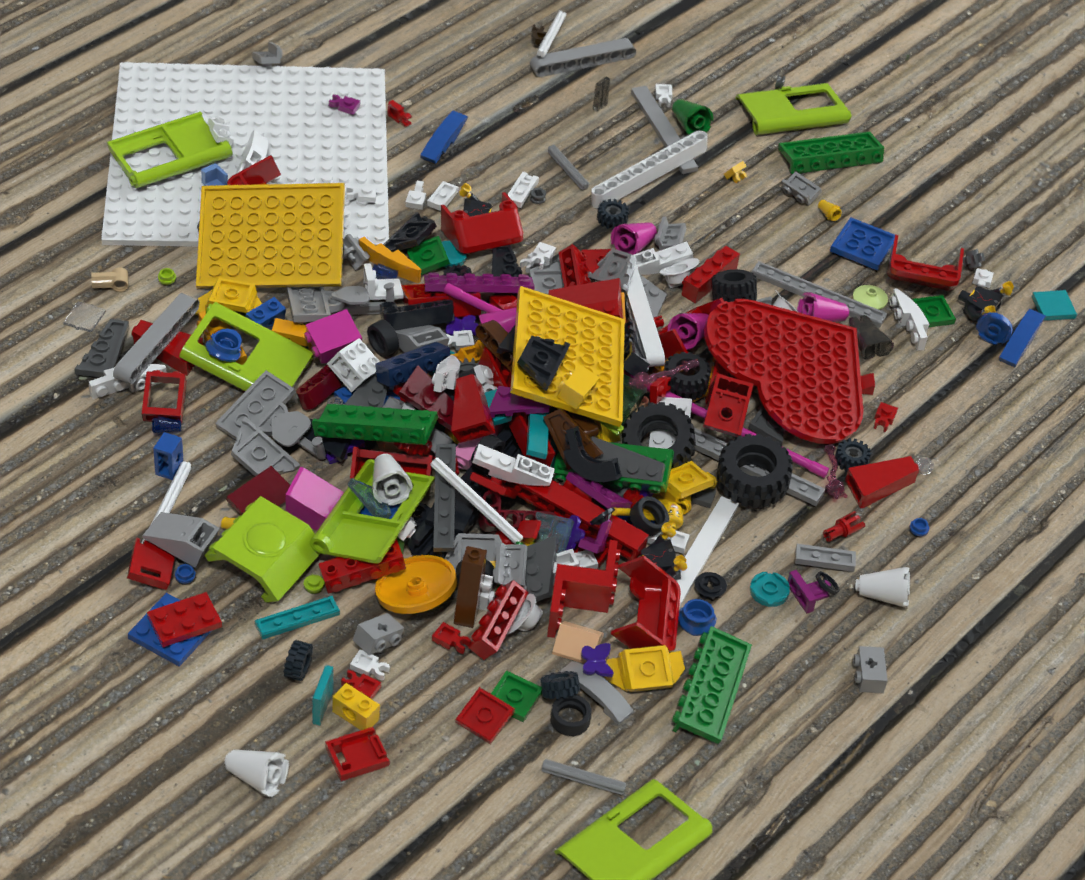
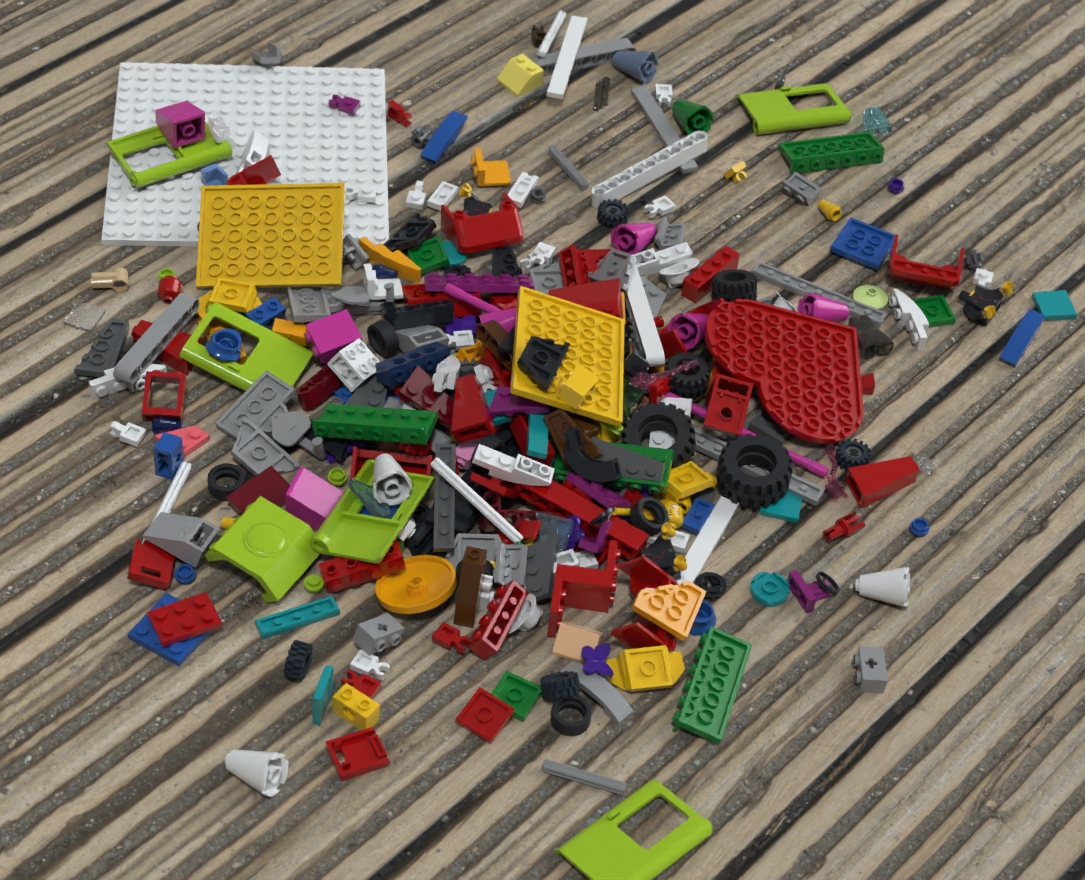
(129, 434): none -> white plate
(169, 289): none -> red head
(181, 123): none -> dark pink slope
(192, 438): none -> coral wing
(221, 471): none -> black tyre
(337, 477): none -> lime plate
(420, 136): none -> dark grey gear
(489, 172): none -> light orange bracket
(521, 75): none -> light yellow slope
(567, 57): none -> white tile
(637, 64): none -> sand blue cone
(661, 205): none -> white plate
(671, 606): none -> light orange plate
(697, 516): none -> blue plate
(785, 509): none -> teal tile
(825, 557): light grey plate -> none
(876, 121): none -> clear light blue wing
(885, 415): red plate -> none
(896, 186): none -> dark purple plate
(994, 328): blue tile -> none

